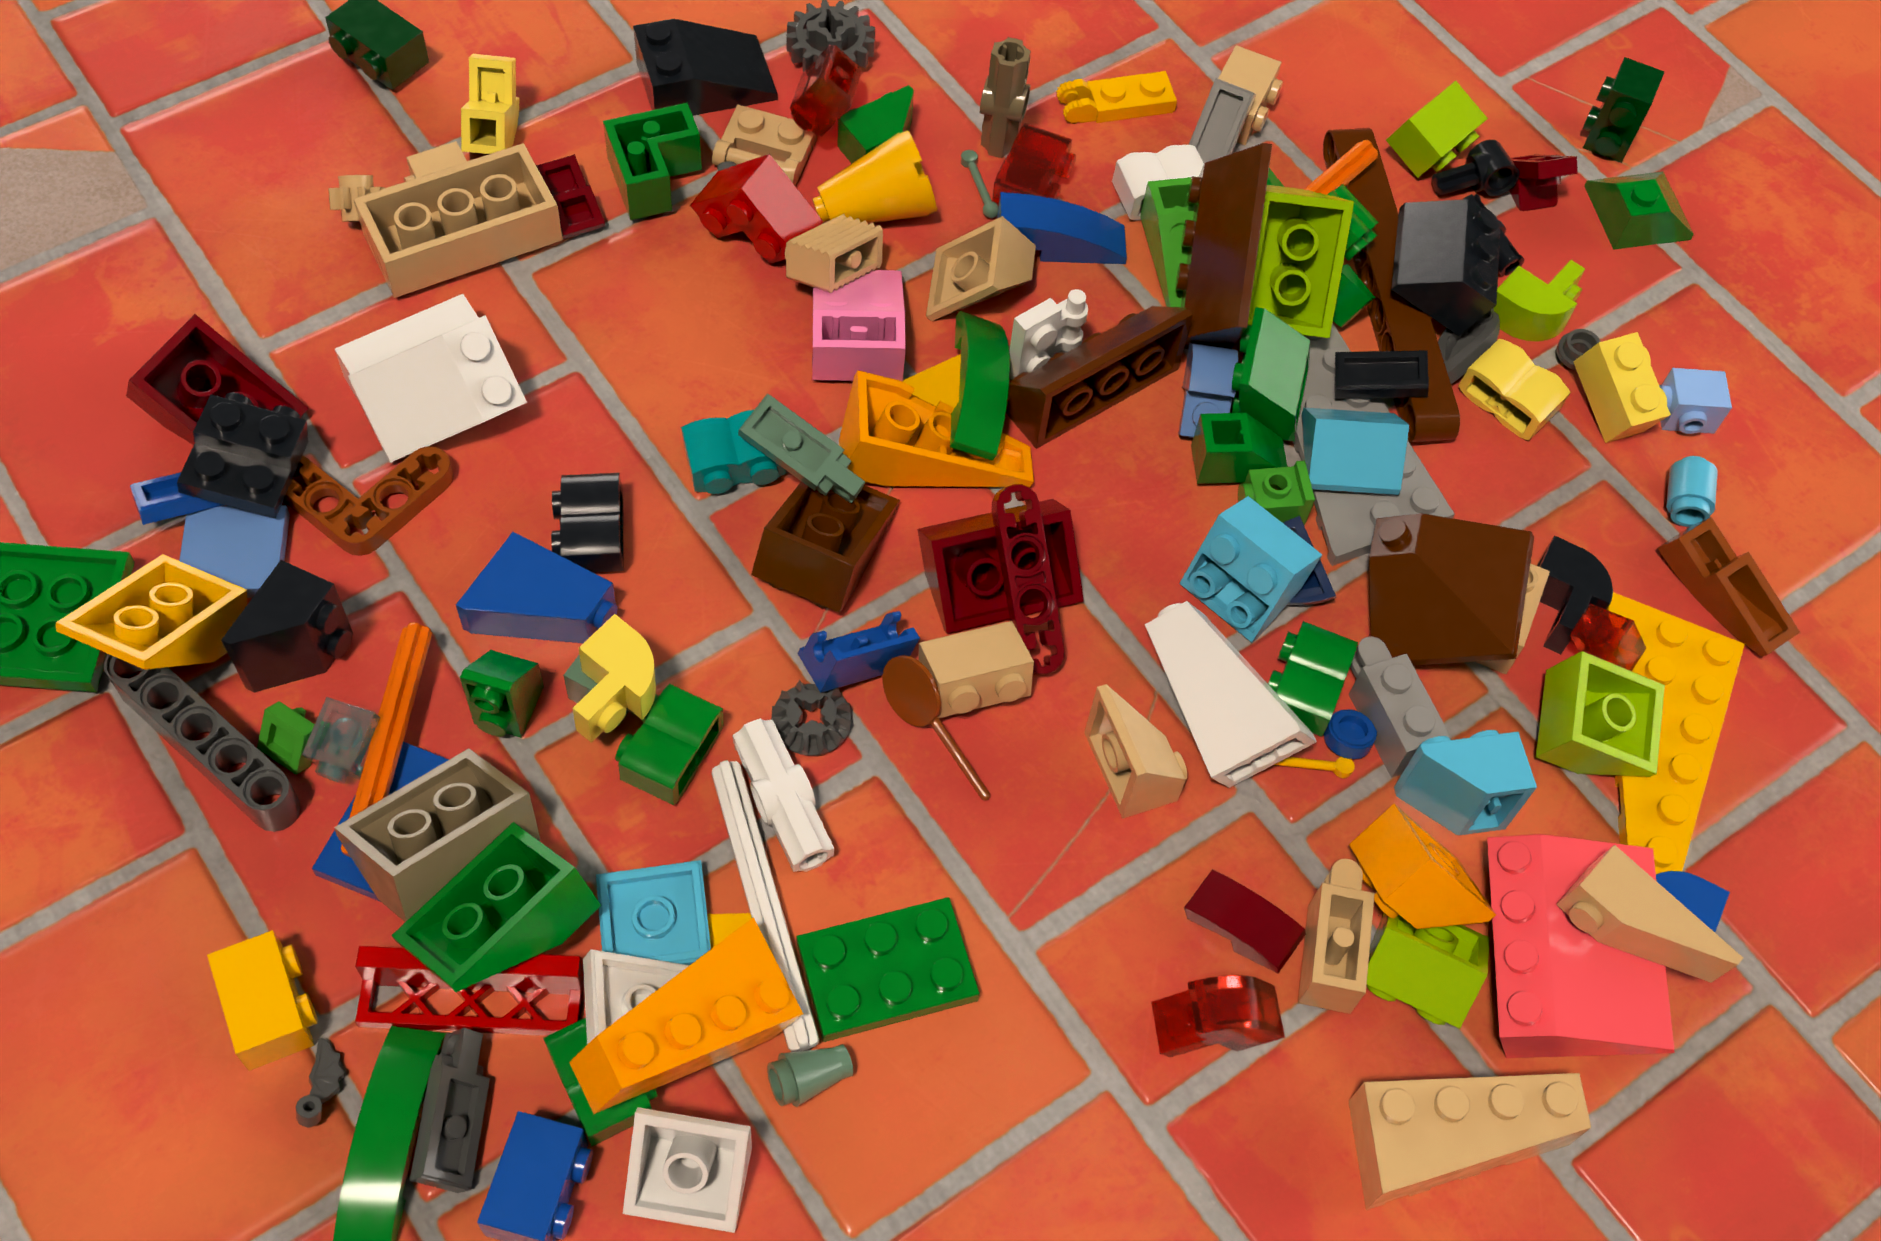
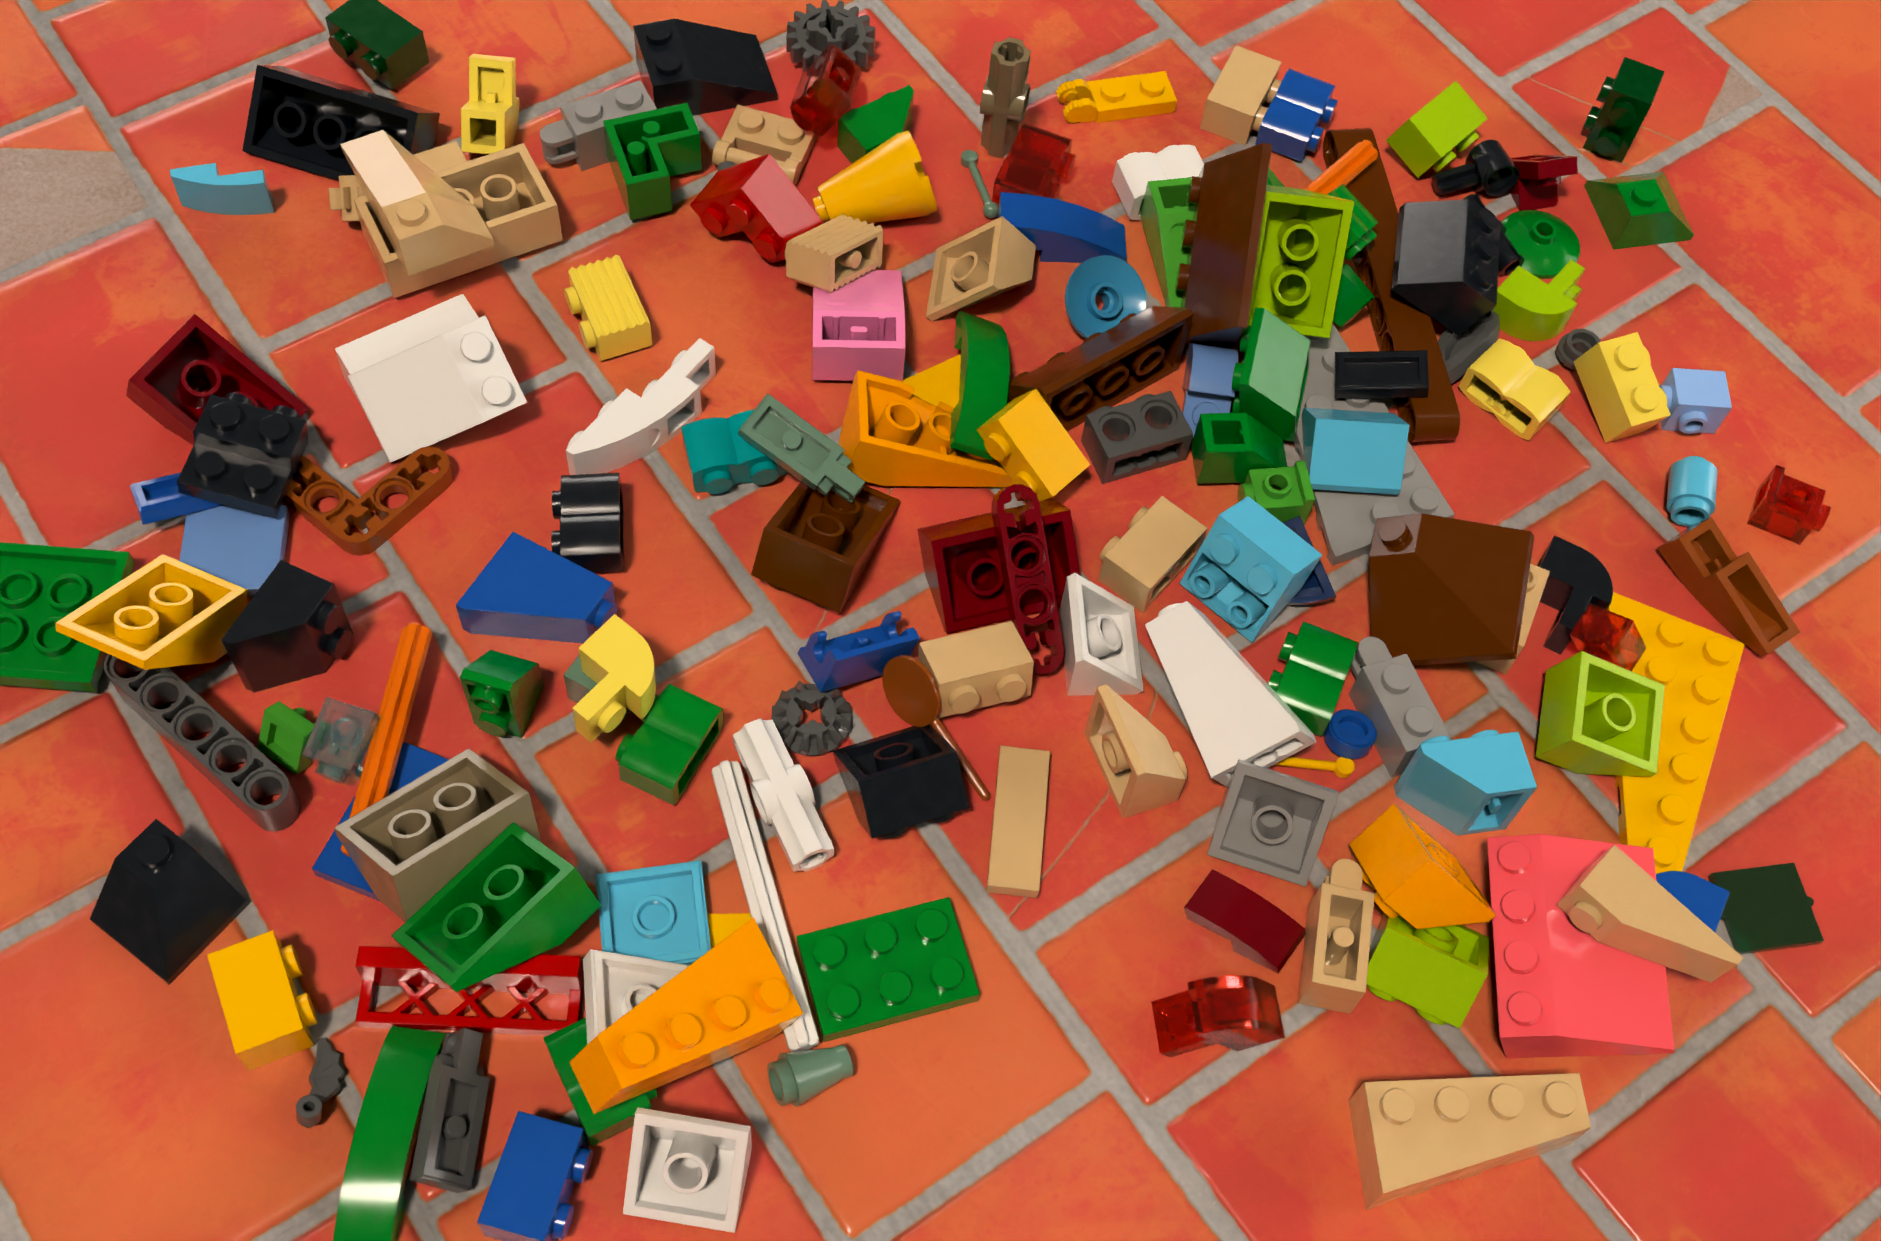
(165, 902): none -> black slope
(232, 194): none -> medium azure slope
(307, 117): none -> black slope
(415, 207): none -> tan wedge
(574, 198): dark red slope -> none
(582, 129): none -> light grey brick
(609, 308): none -> light yellow brick
(639, 425): none -> white slope
(902, 780): none -> black slope
(1018, 822): none -> tan tile
(1033, 445): none -> yellow brick
(1046, 331): white plate -> none
(1098, 640): none -> white slope
(1116, 285): none -> dark azure dish
(1138, 443): none -> dark grey brick
(1150, 553): none -> tan brick
(1221, 120): light grey tile -> none
(1271, 822): none -> light grey slope
(1296, 115): none -> blue brick
(1542, 241): none -> green dish
(1767, 909): none -> clear green piece
(1788, 507): none -> clear red brick

